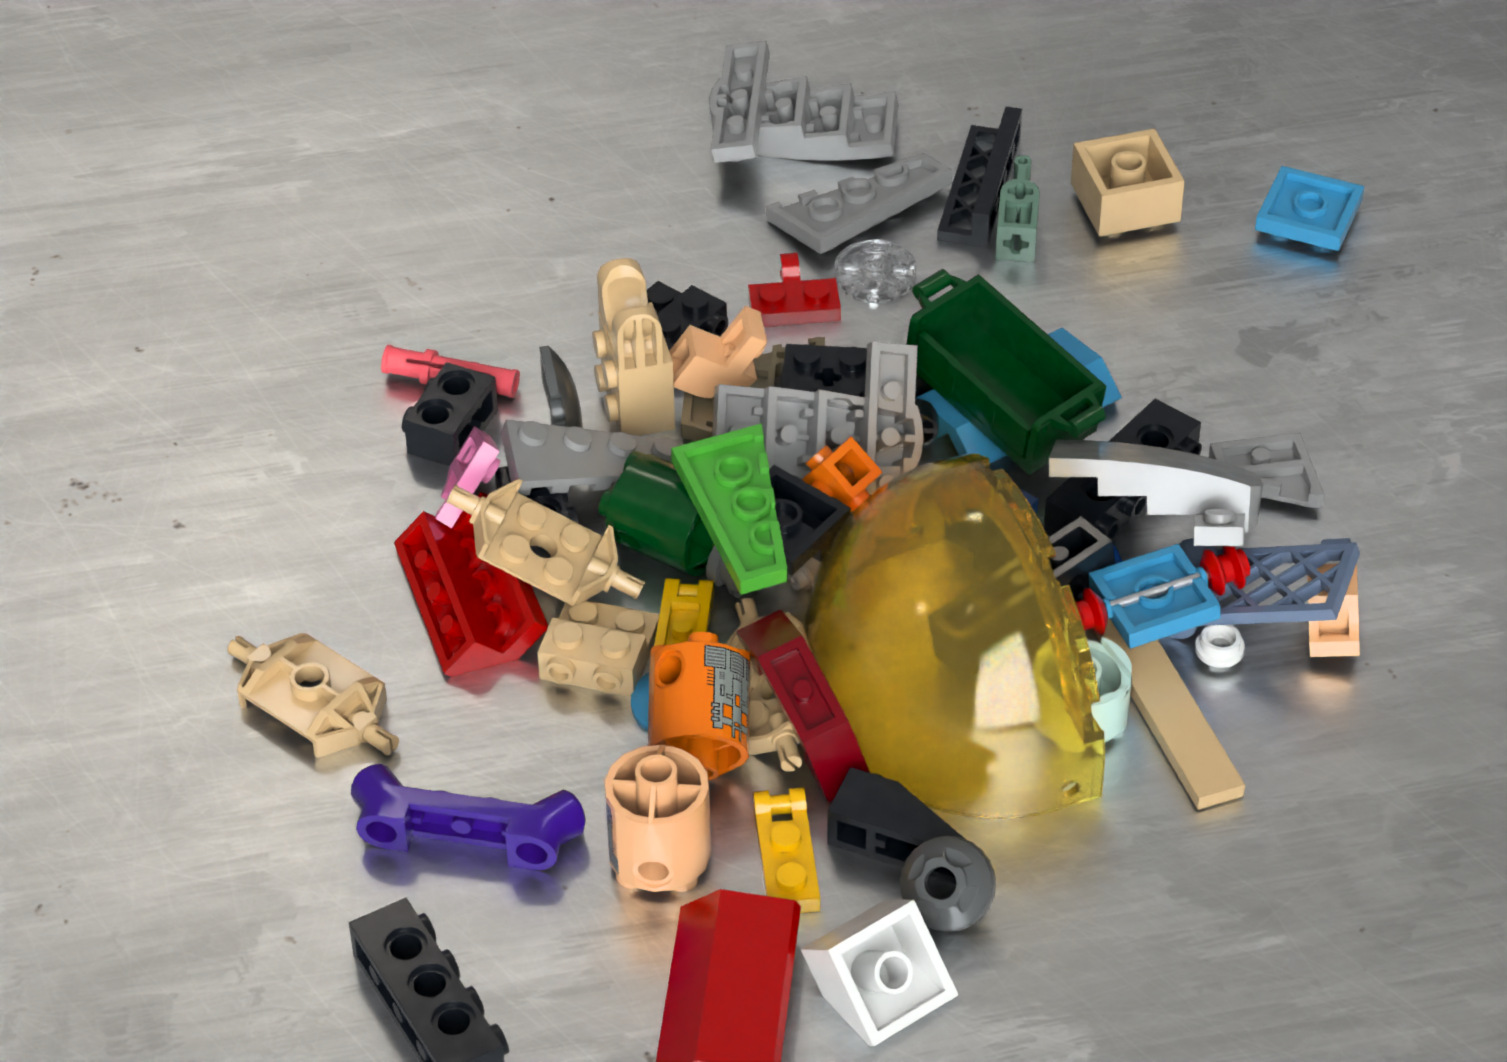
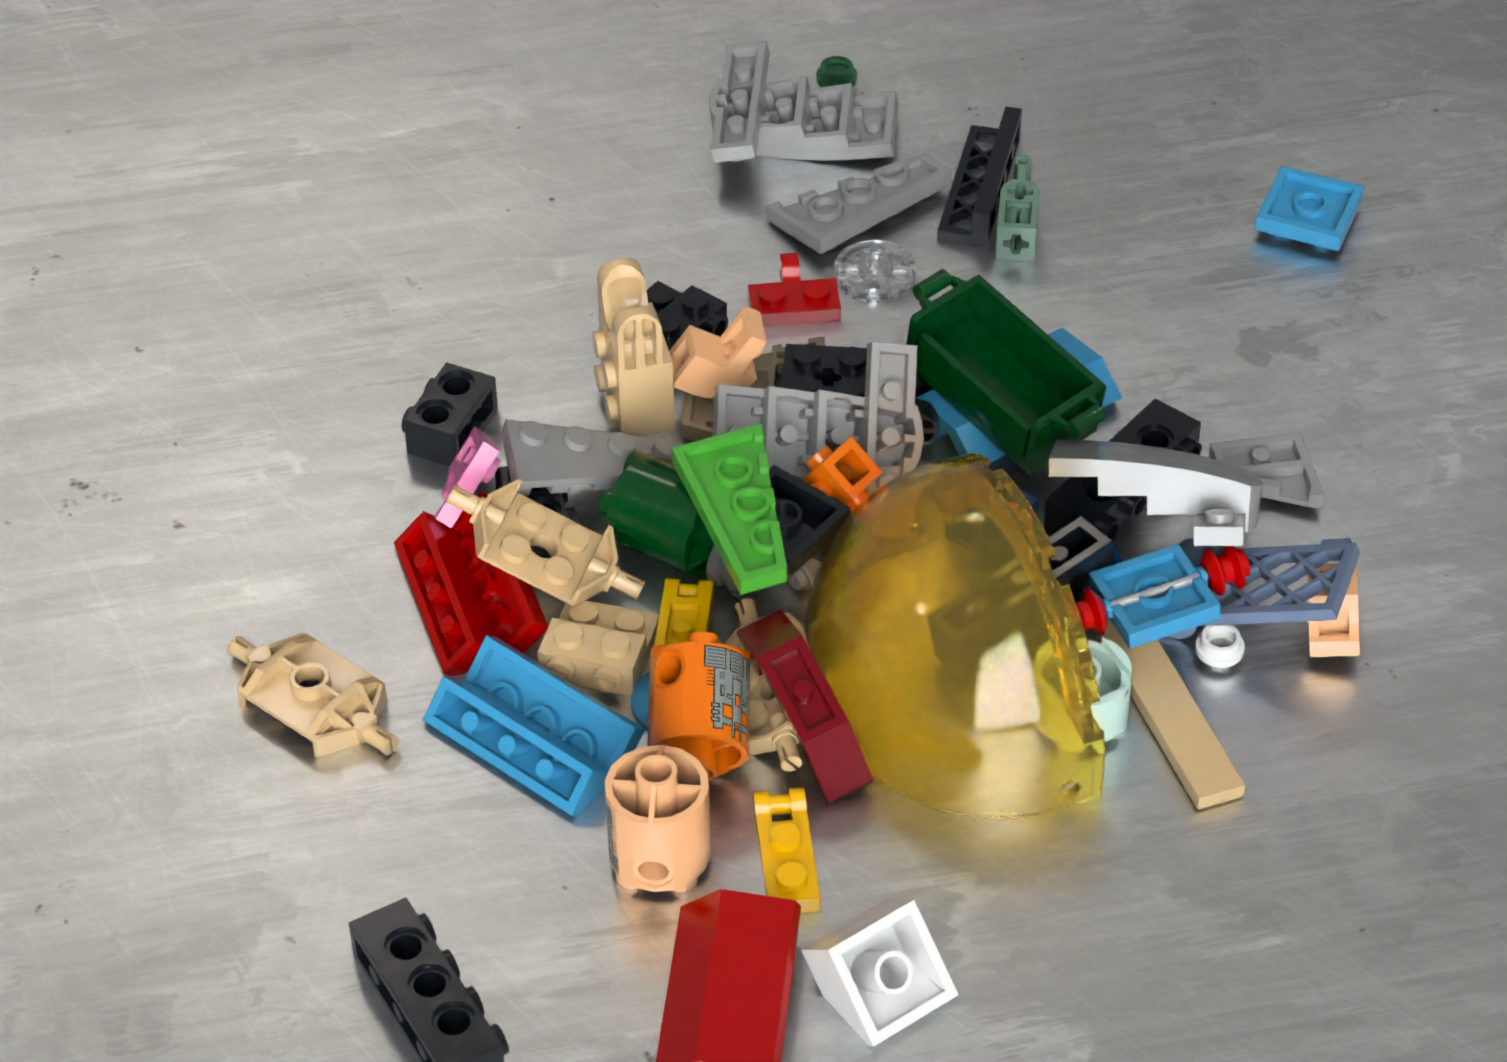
(428, 364): coral pin -> none
(527, 831): dark purple plate -> none
(533, 725): none -> dark azure slope
(559, 390): dark grey brick -> none
(836, 71): none -> clear green plate
(883, 820): black slope -> none
(973, 877): dark grey piece -> none
(1127, 182): tan brick -> none

